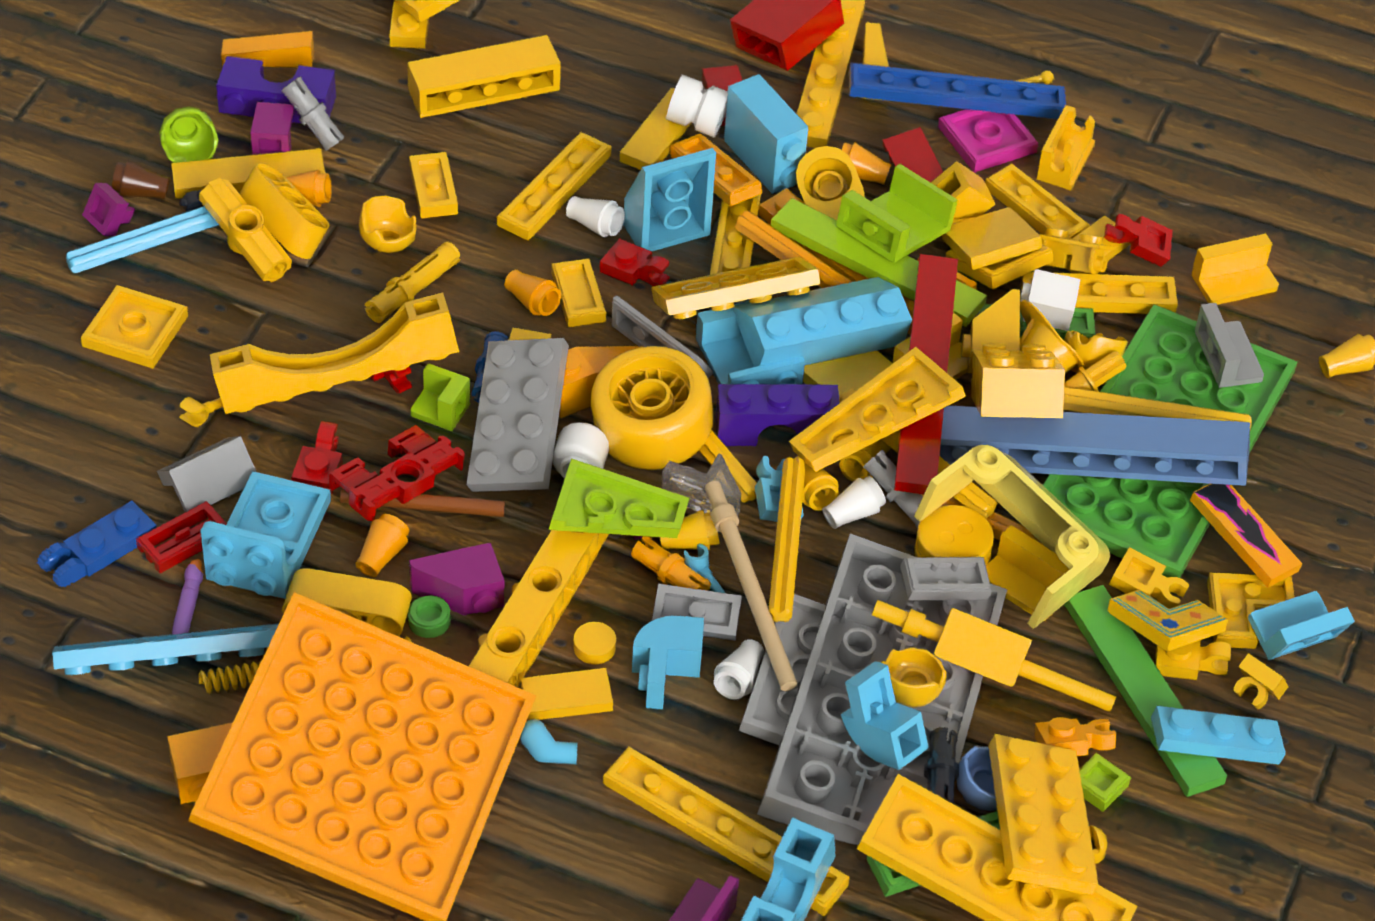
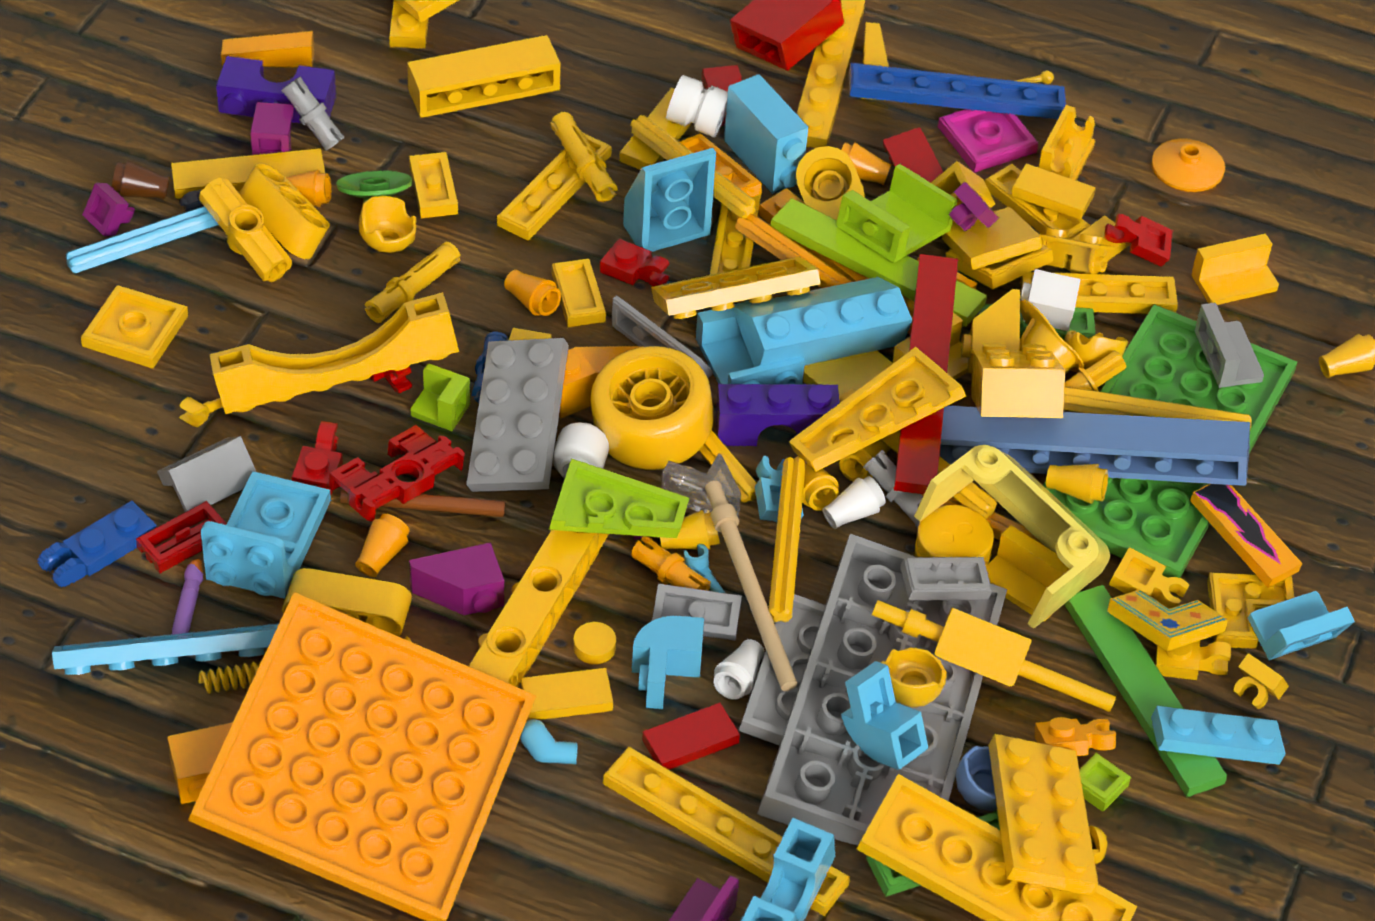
(188, 135): lime hair -> none
(374, 184): none -> bright green dish
(429, 616): bright green tile -> none
(590, 167): none -> yellow pin
(598, 215): white cone -> none
(670, 148): none -> yellow axle
(691, 737): none -> red tile
(942, 766): black pin -> none
(971, 209): none -> magenta tile
(1053, 191): none -> yellow tile
(1079, 481): none -> yellow cone
(1188, 165): none -> light orange dish

